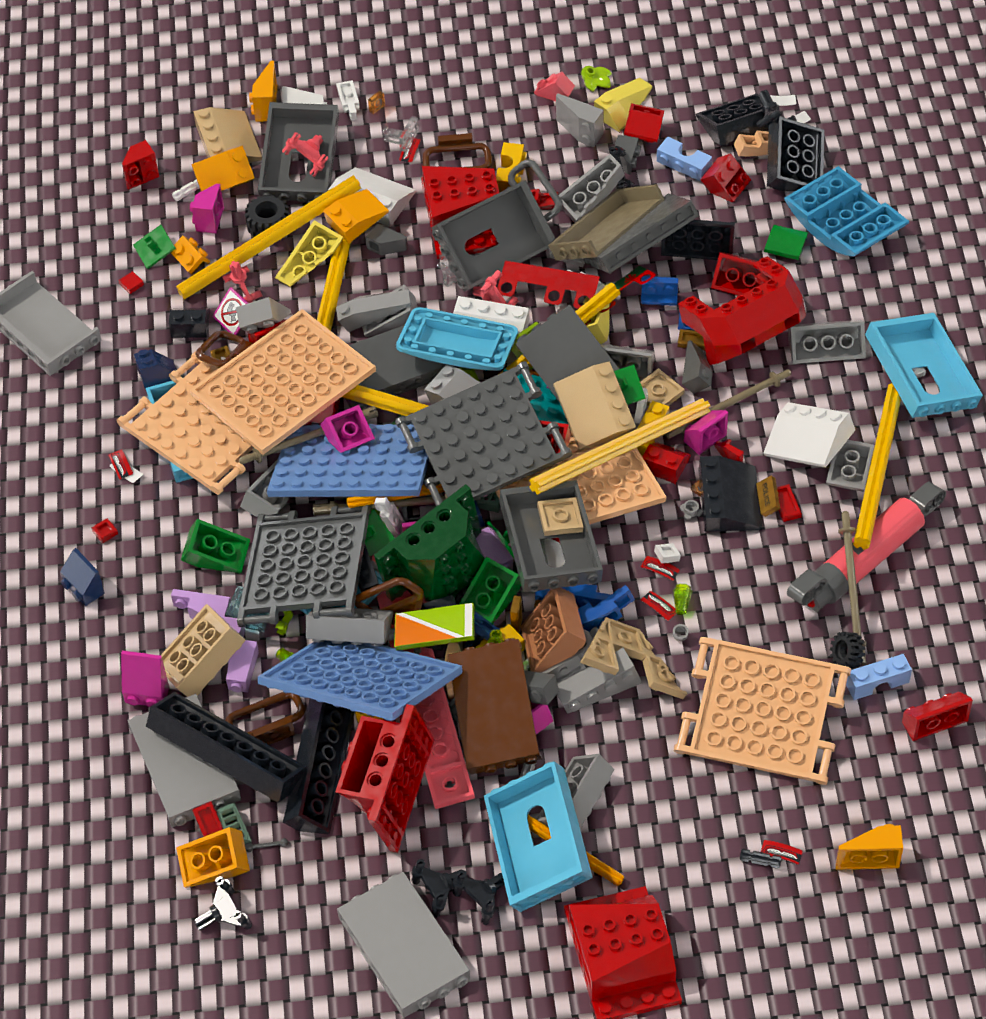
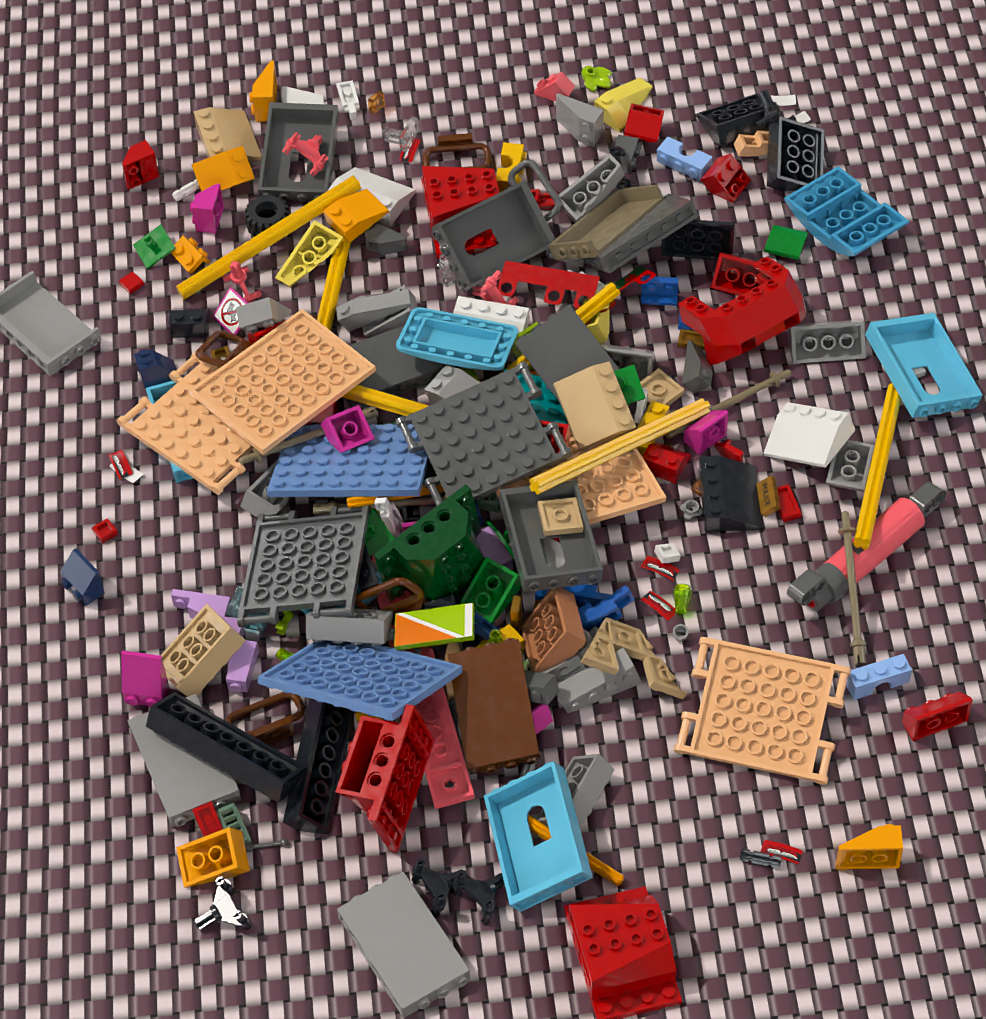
(215, 548): green slope -> none
(855, 649): black tyre -> none

